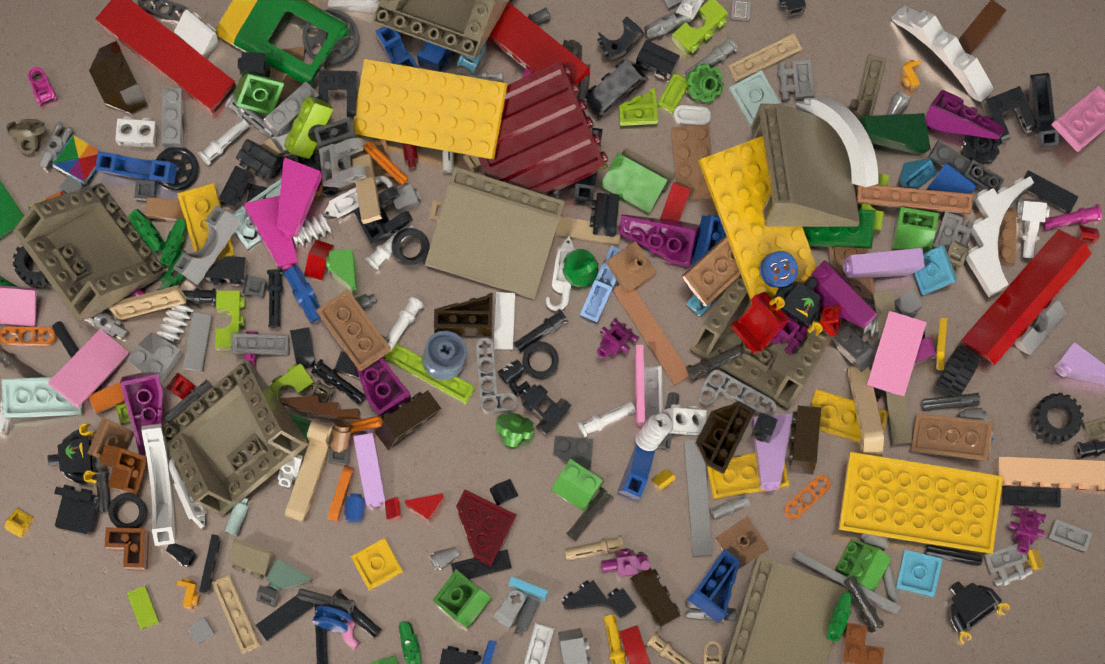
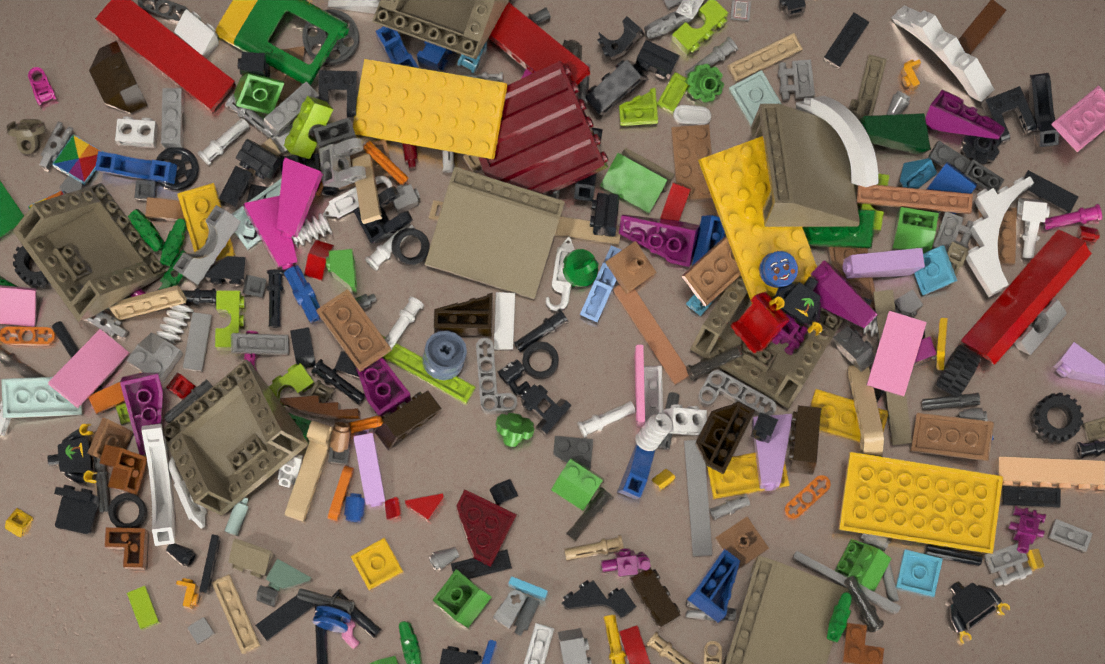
(616, 339): magenta piece -> none
(830, 319): red bracket -> none
(846, 40): none -> black tile

